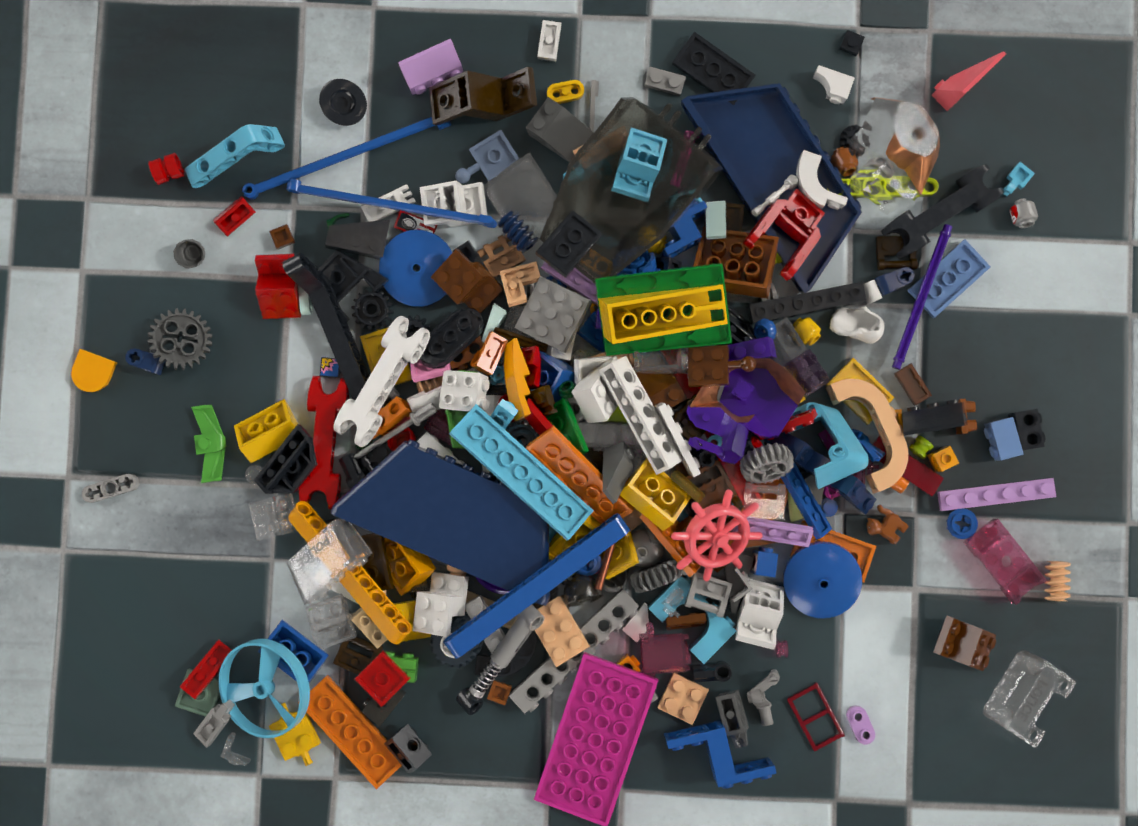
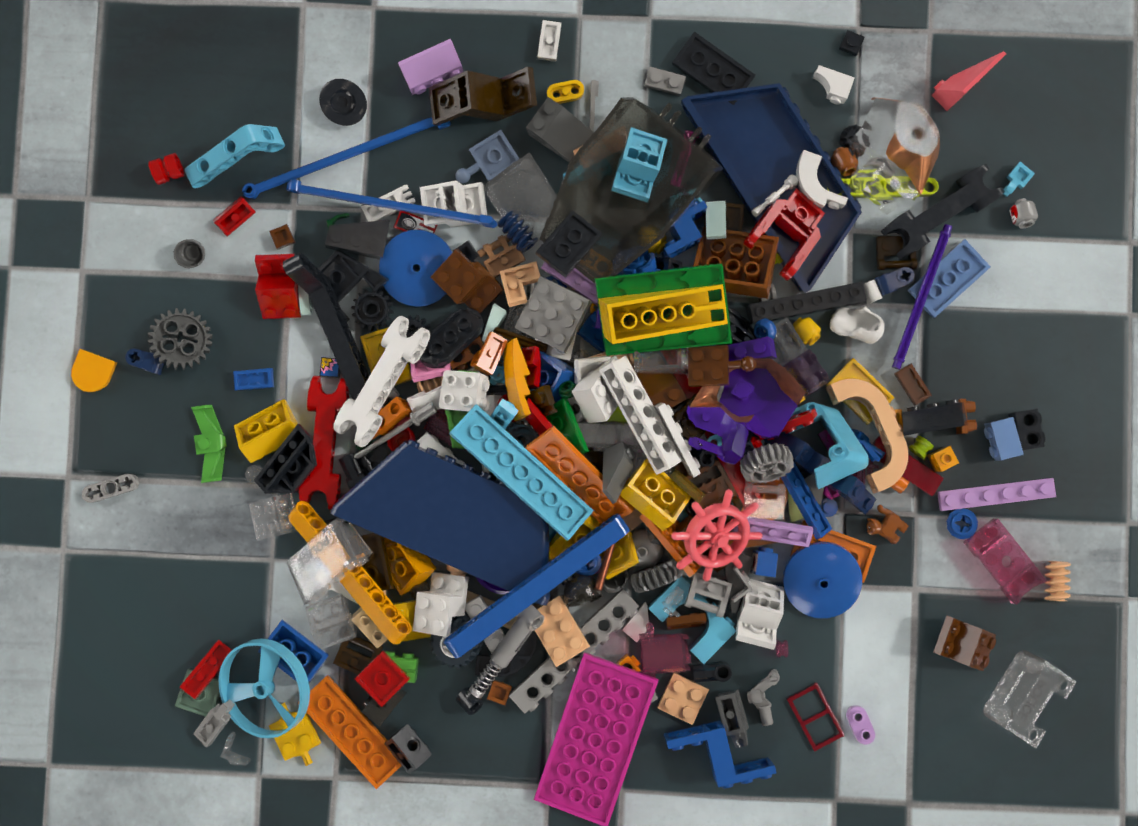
(253, 379): none -> blue plate

